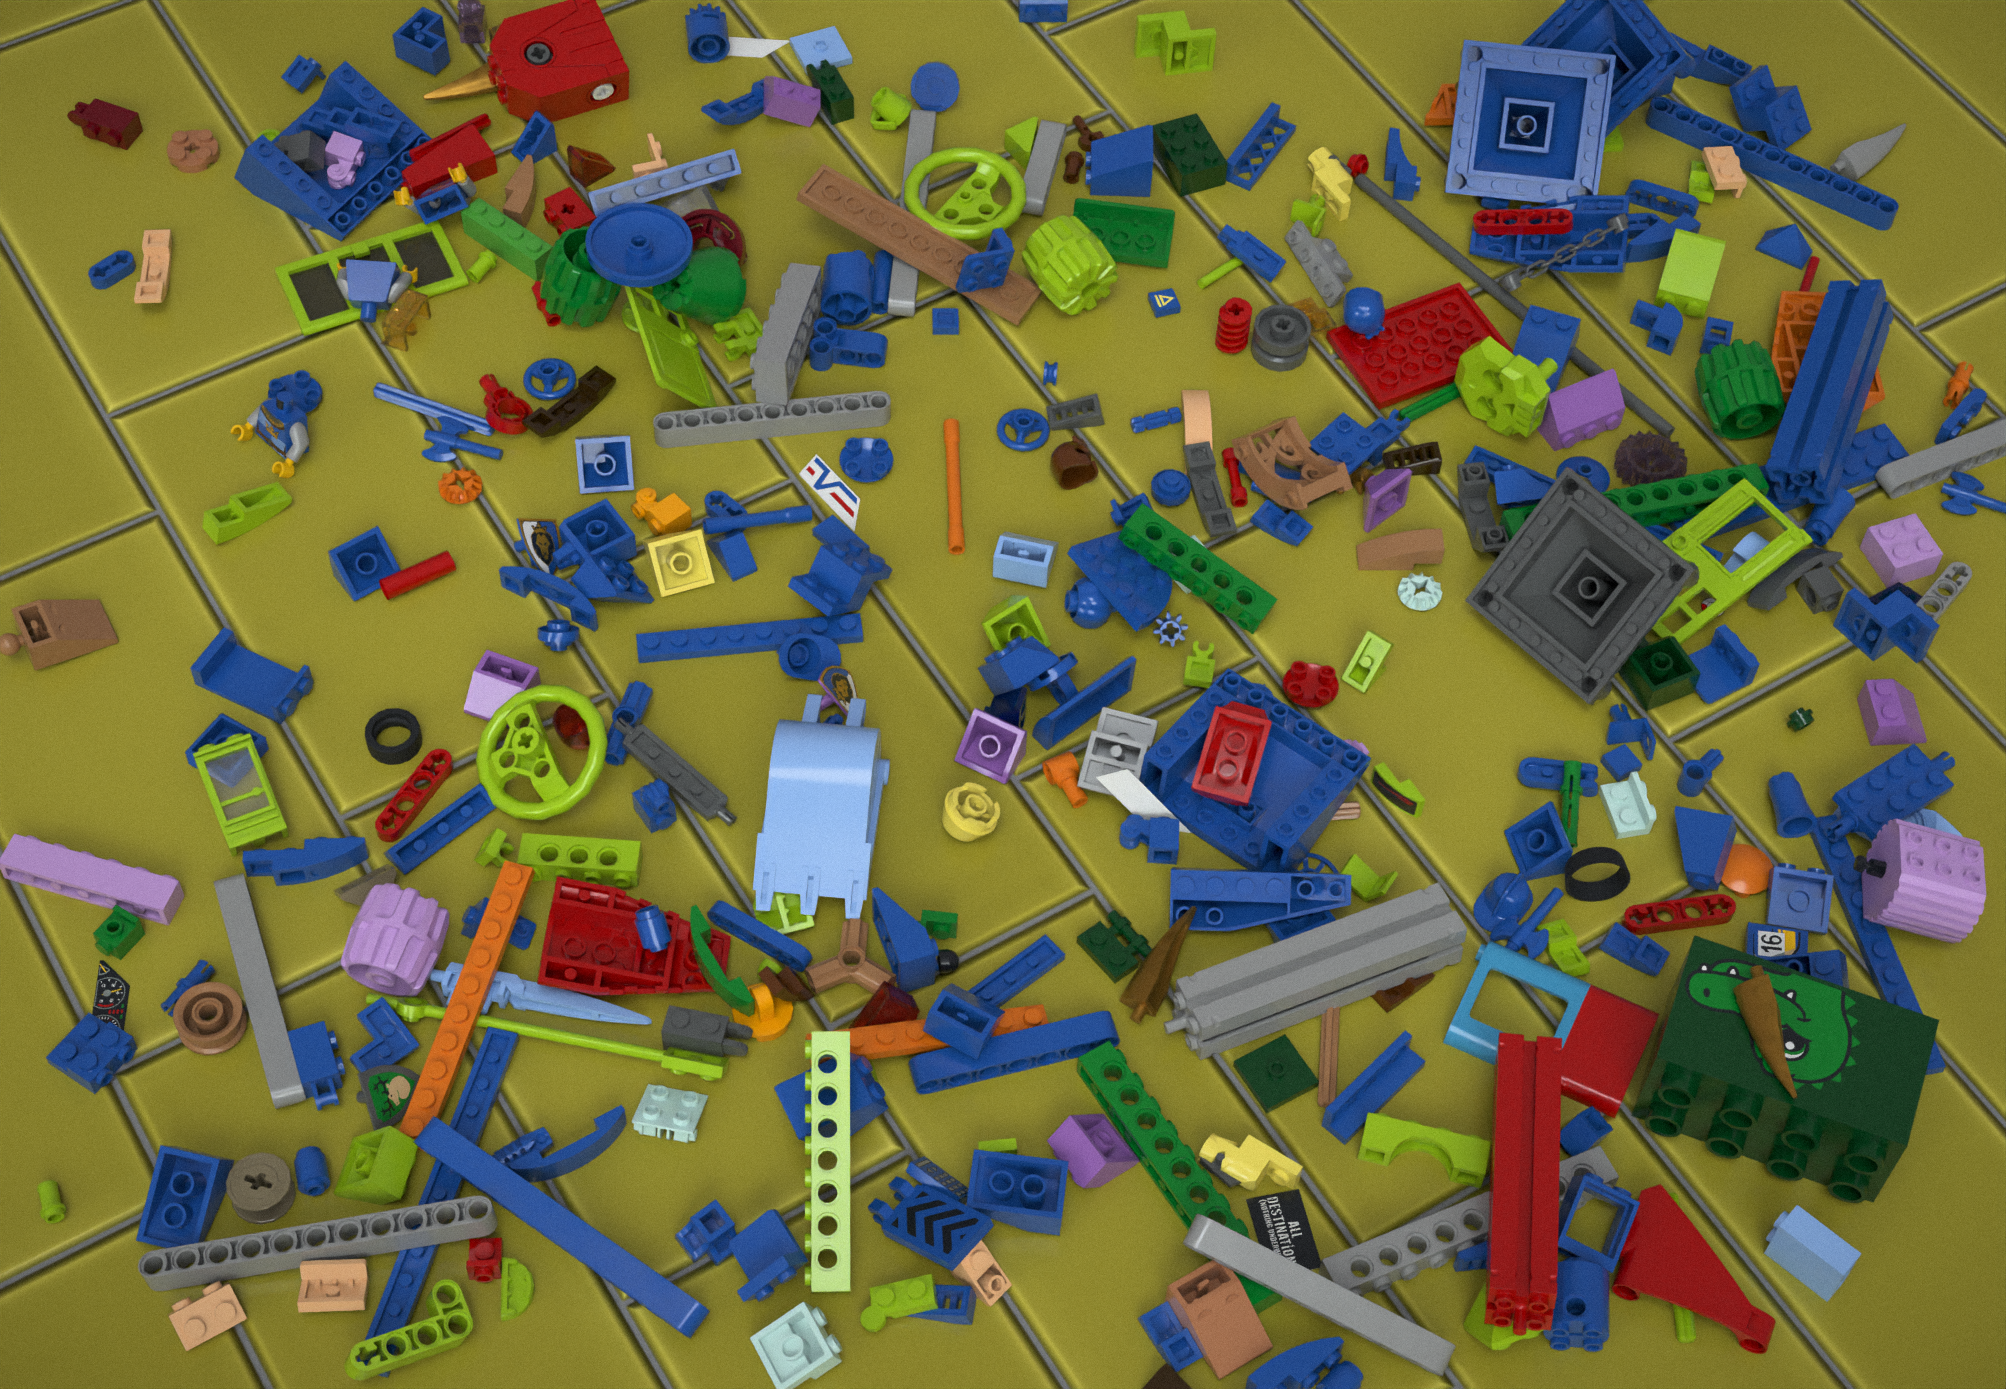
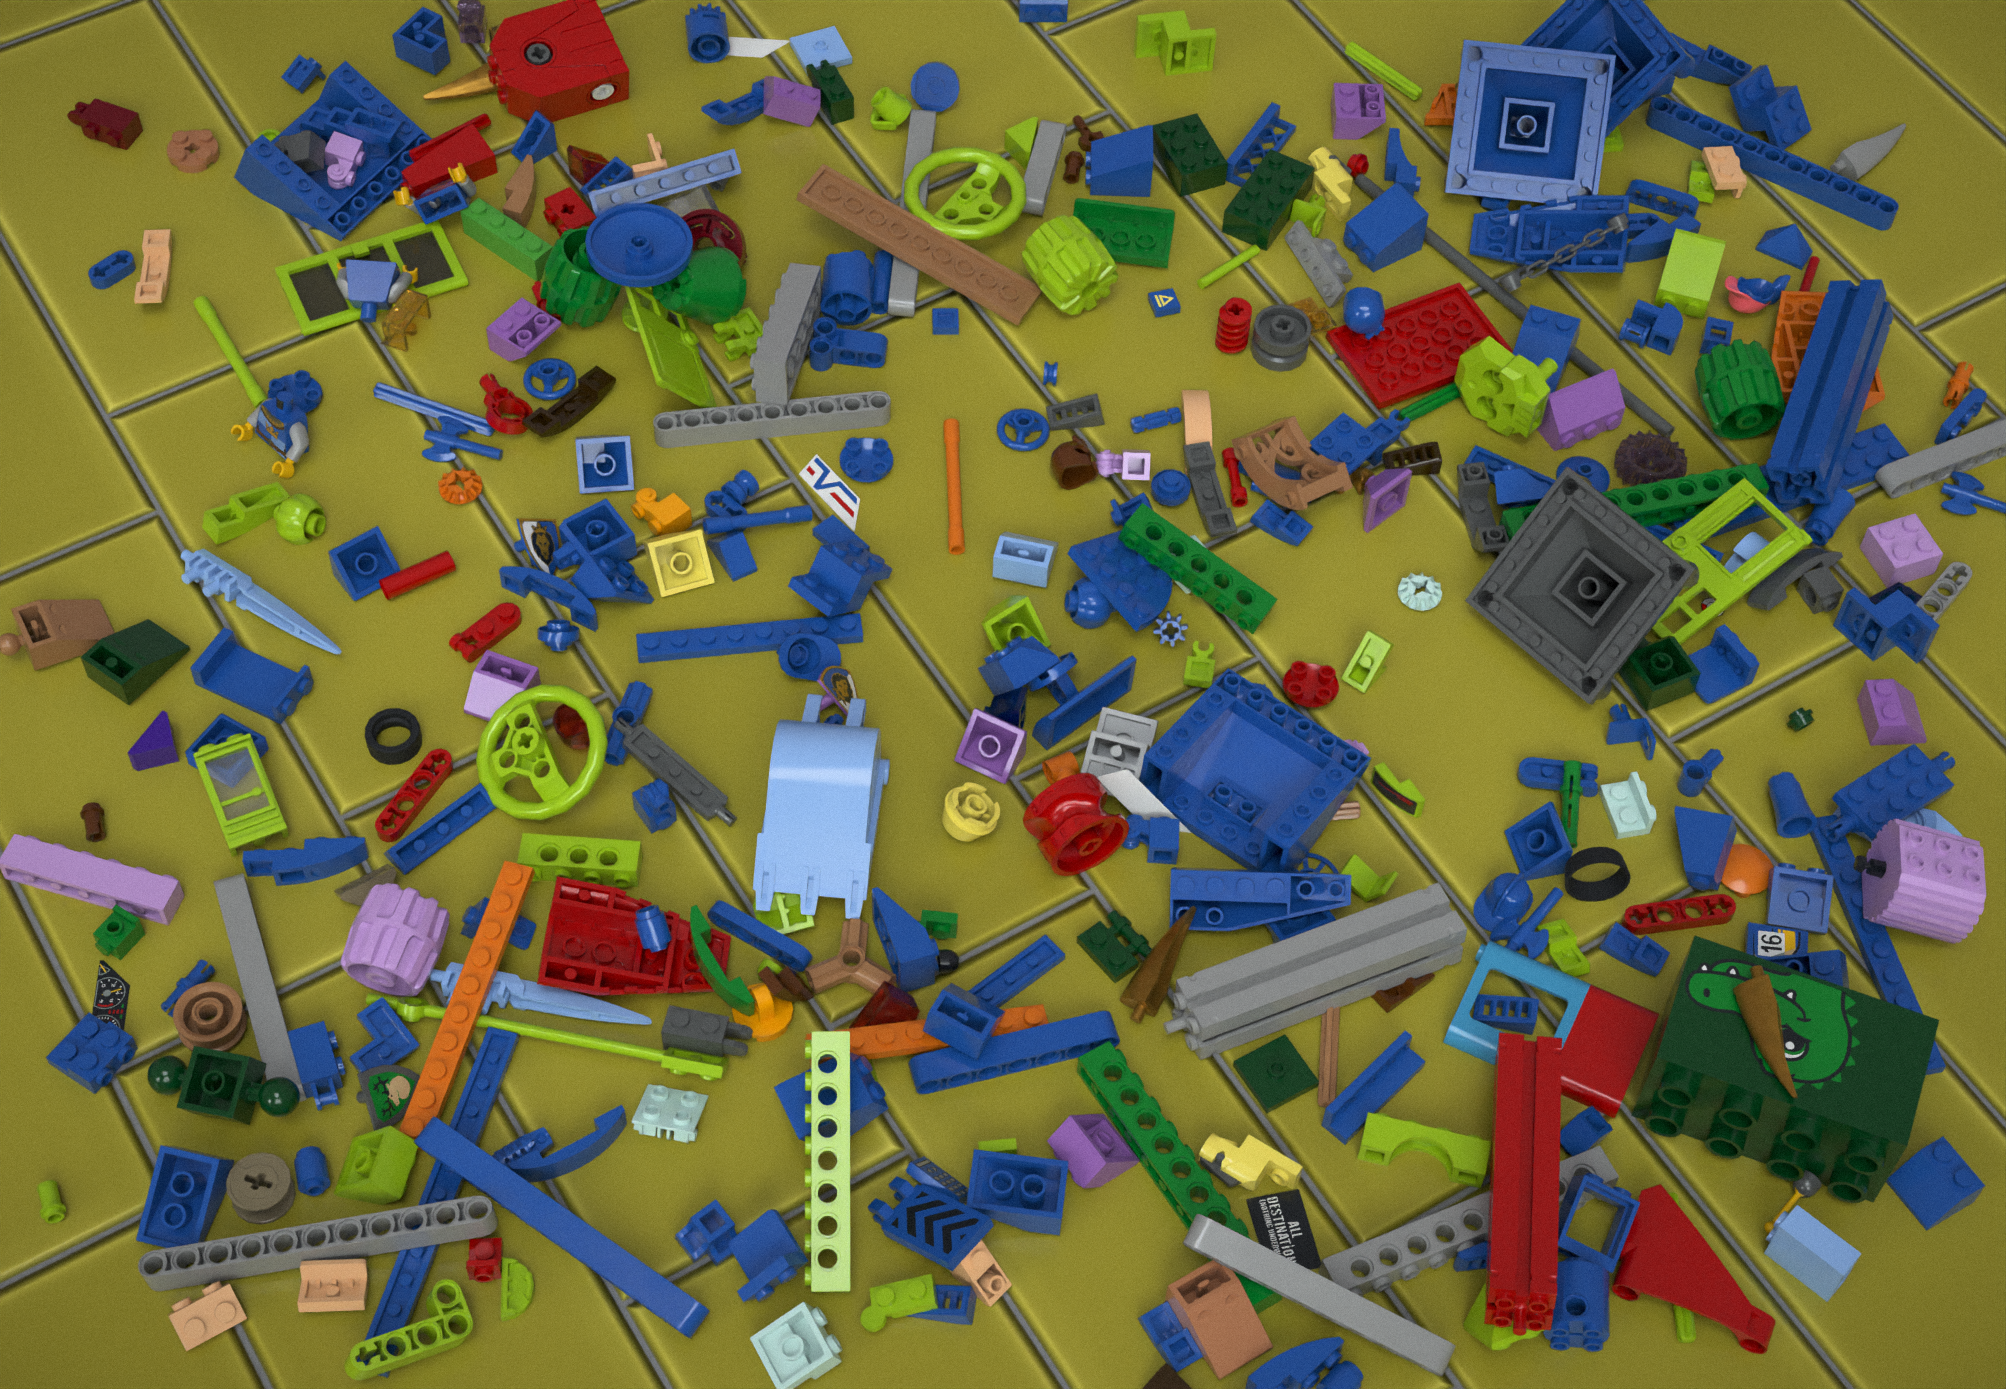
(92, 816): none -> reddish brown pin
(133, 659): none -> dark green slope
(155, 746): none -> dark purple slope
(209, 316): none -> lime piece
(222, 1085): none -> dark green brick
(224, 578): none -> light blue piece
(298, 516): none -> lime plant
(481, 266): lime pin -> none
(487, 631): none -> red plate
(491, 849): lime tile -> none
(520, 330): none -> medium lavender slope
(609, 172): none -> blue slope
(741, 487): none -> blue wheel
(988, 267): blue bracket -> none
(1073, 825): none -> red piece
(1131, 464): none -> lavender brick
(1232, 753): red slope -> none
(1252, 252): blue hinge -> none
(1267, 199): none -> dark green brick
(1356, 109): none -> medium lavender slope
(1383, 71): none -> lime axle
(1387, 229): none -> blue slope
(1401, 550): medium nougat slope -> none
(1517, 1004): none -> blue slope
(1523, 217): red beam -> none
(1621, 762): blue tile -> none
(1630, 326): none -> blue bush
(1754, 294): none -> hair
(1803, 1188): none -> dark grey hinge
(1935, 1183): none -> blue slope

